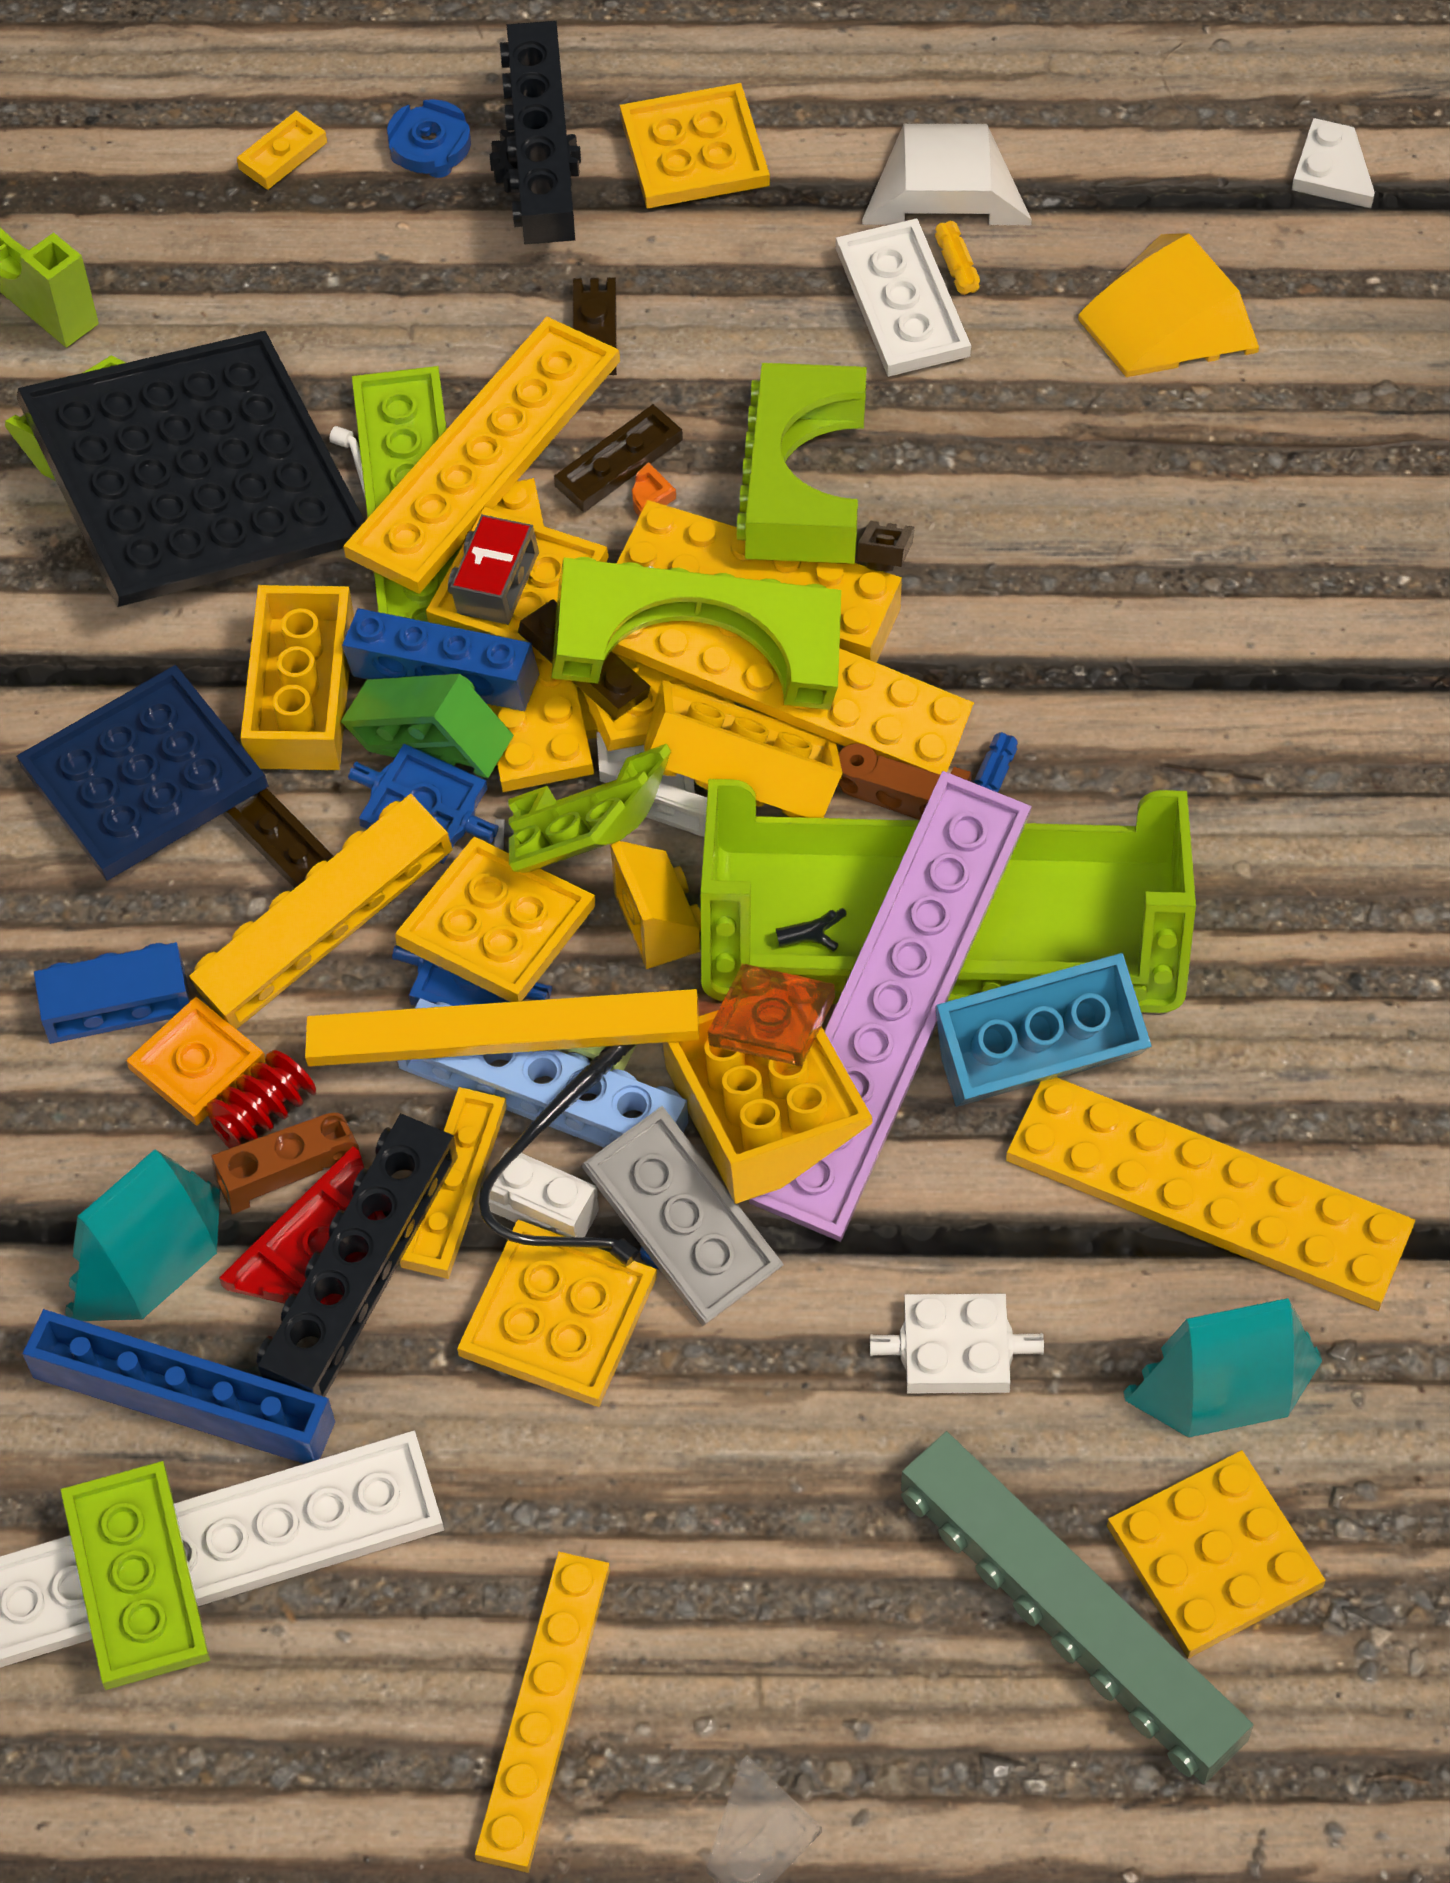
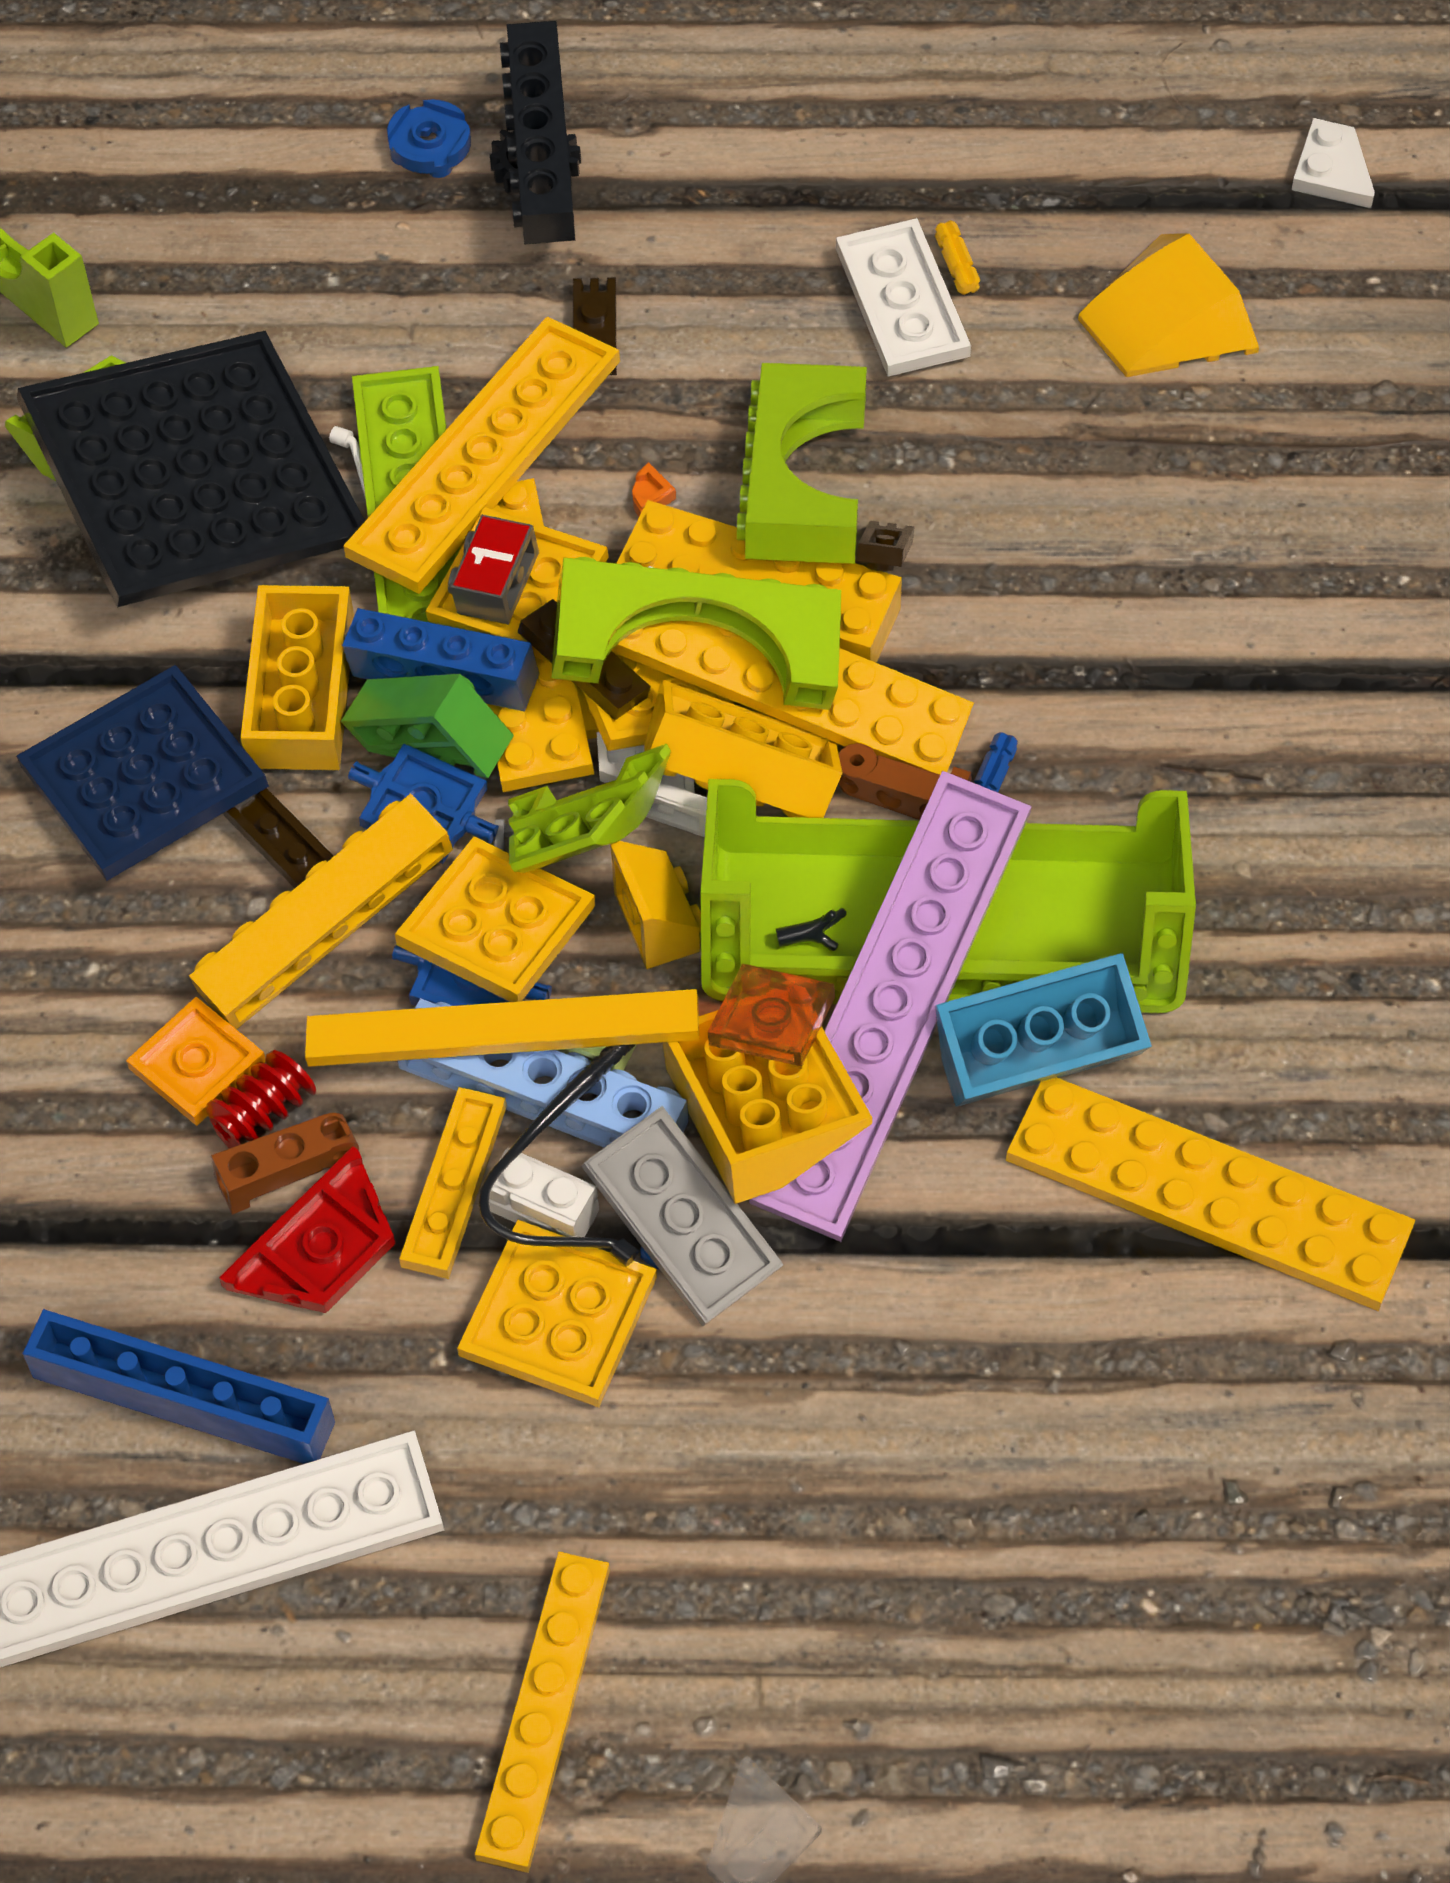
(111, 992): blue brick -> none
(134, 1575): lime plate -> none
(142, 1240): teal wedge -> none
(281, 150): yellow plate -> none
(406, 1146): black brick -> none
(618, 458): dark brown plate -> none
(694, 145): yellow plate -> none
(946, 173): white wedge -> none
(956, 1343): white plate -> none
(1075, 1608): sand green brick -> none
(1215, 1553): yellow plate -> none
(1229, 1370): teal wedge -> none

